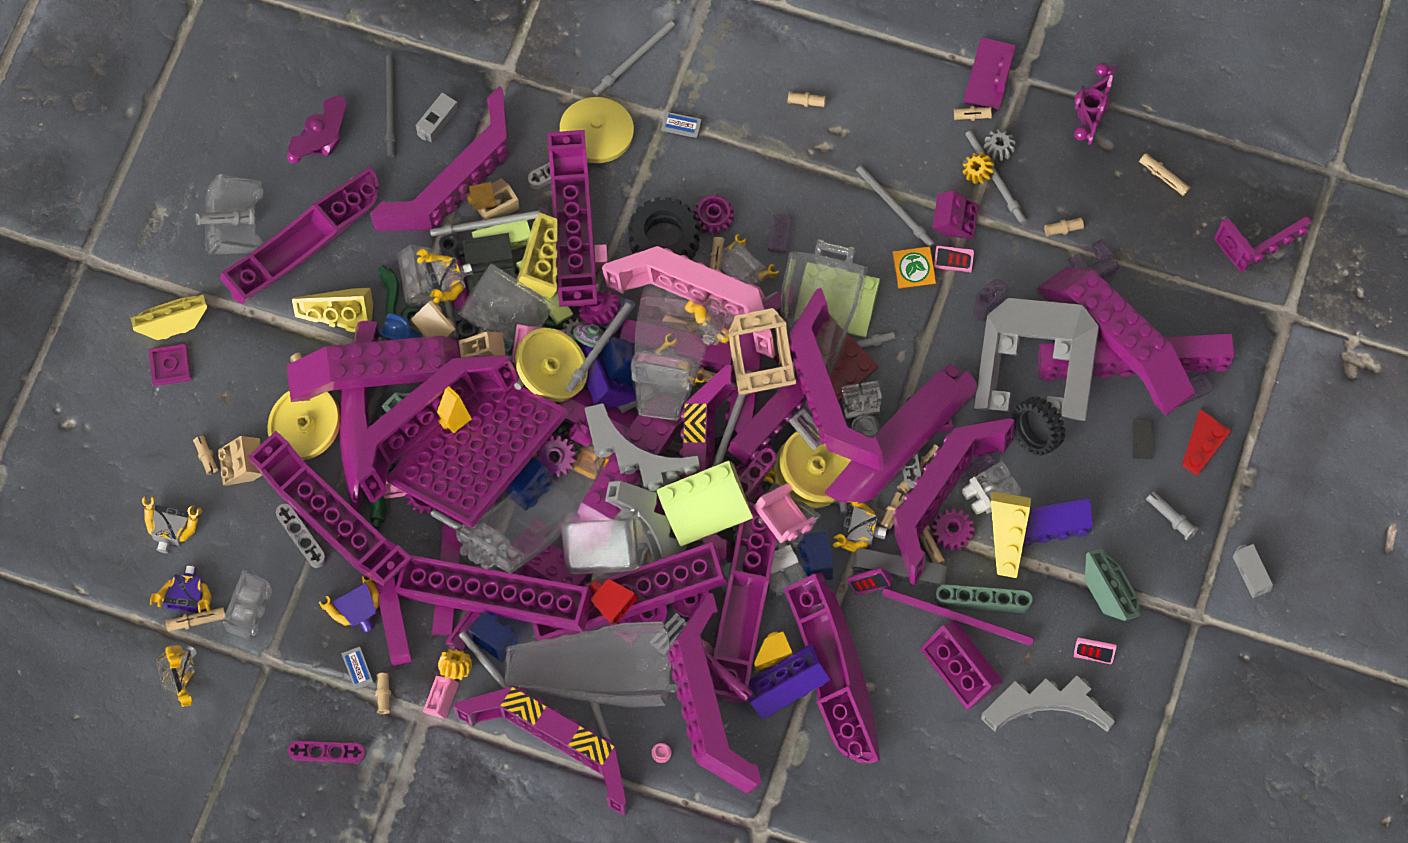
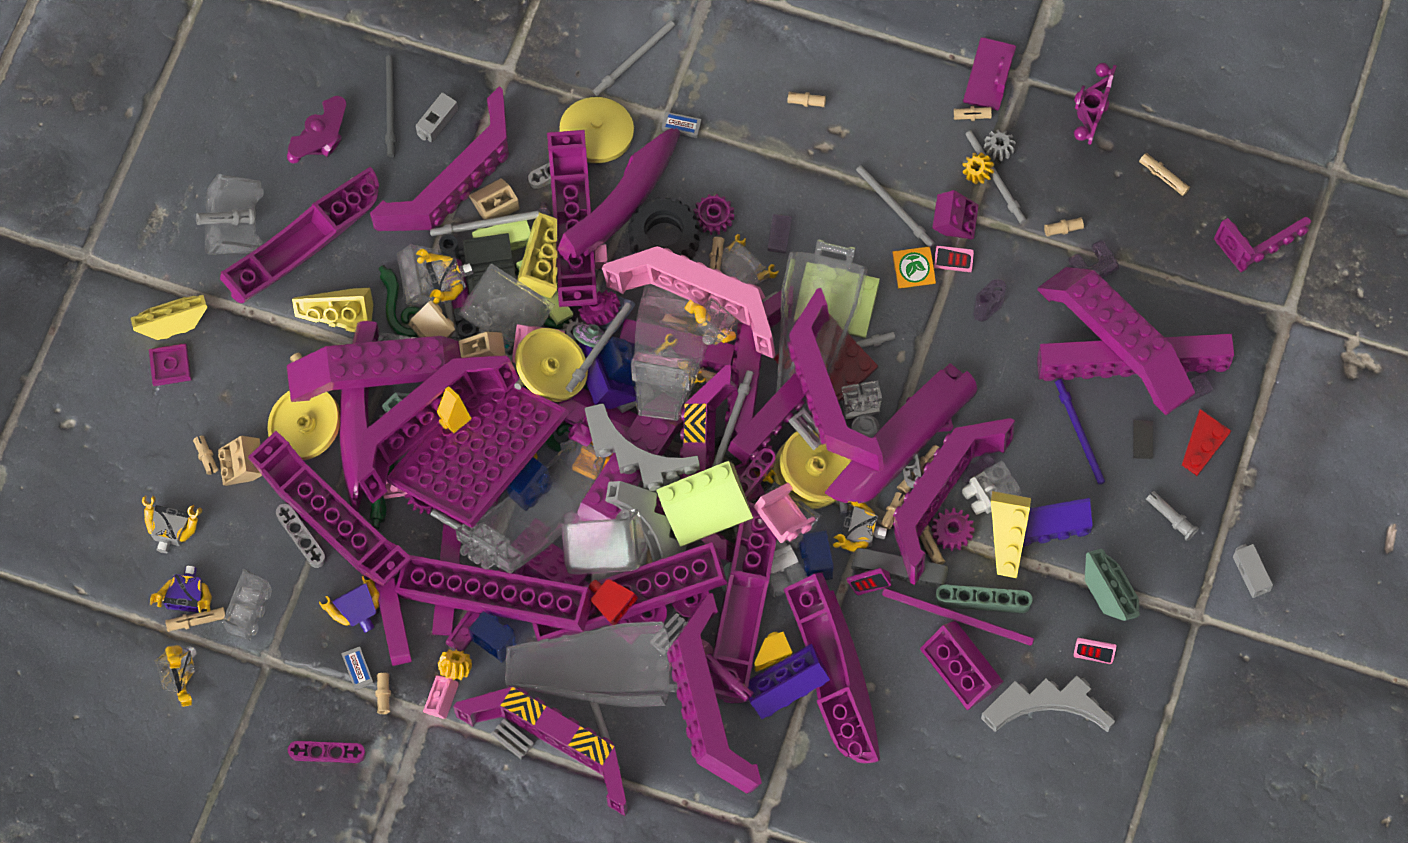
(397, 328): blue piece -> none
(481, 196): pearl gold brick -> none
(483, 659): light grey bar -> none
(499, 728): none -> light grey tile
(566, 453): magenta gear -> none
(638, 182): none -> magenta slope
(661, 753): bright pink plate -> none
(768, 378): tan wedge -> none
(1050, 418): black tyre -> none
(1065, 399): none -> dark purple bar
(1074, 338): light grey slope -> none

